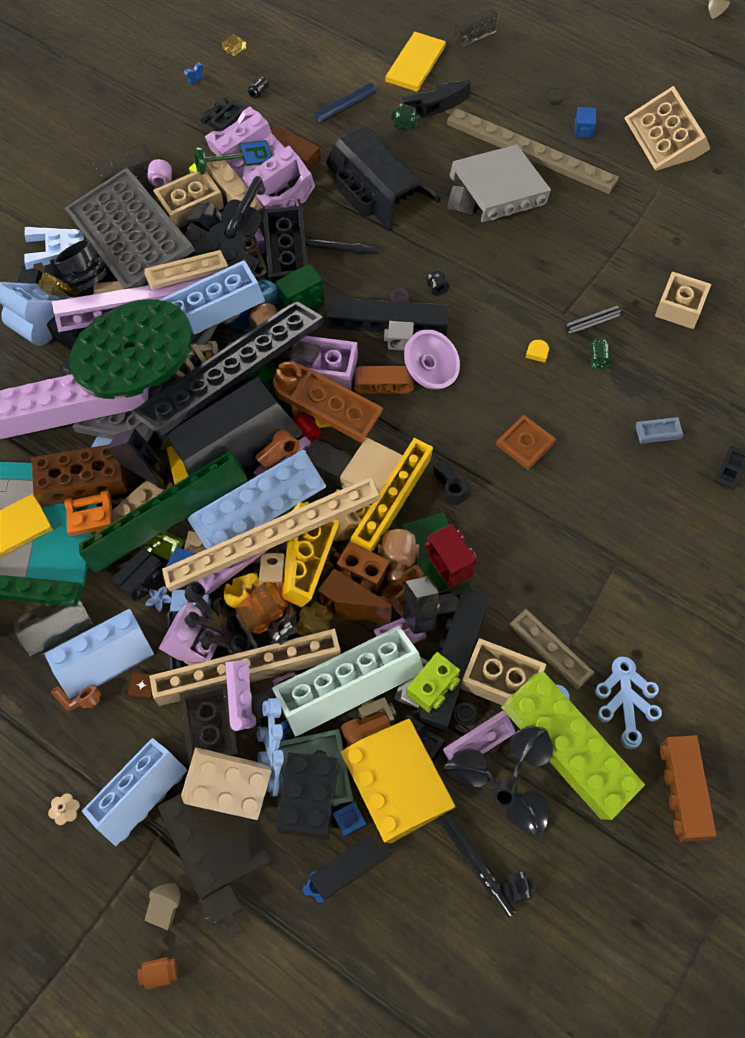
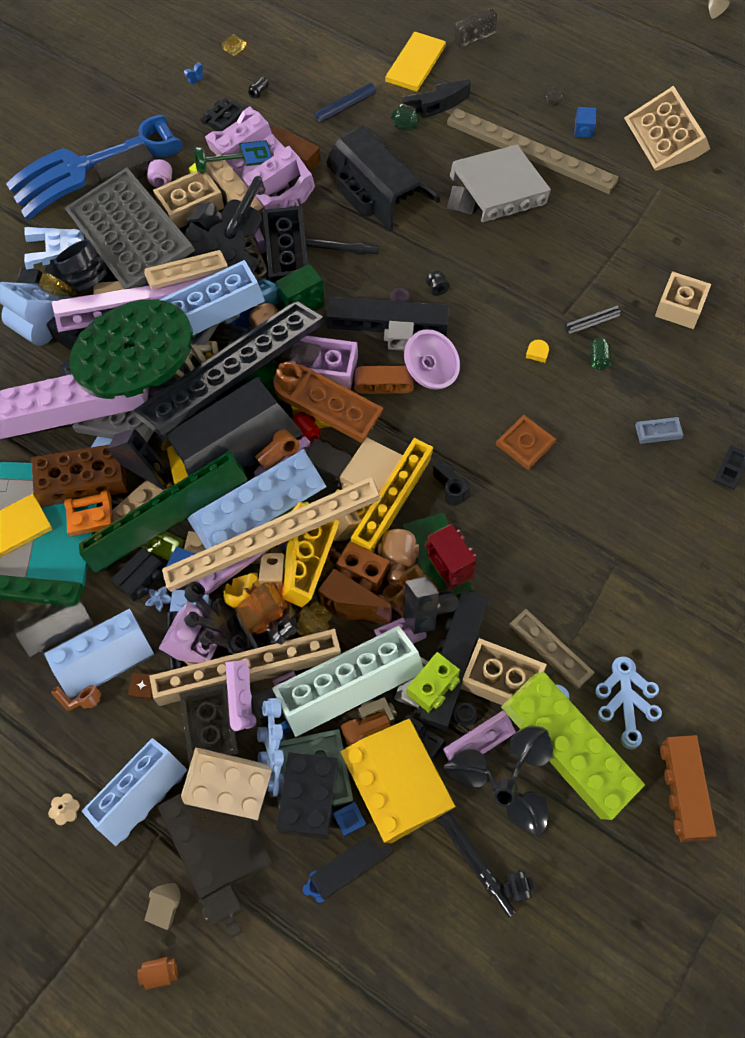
(65, 171): none -> blue piece

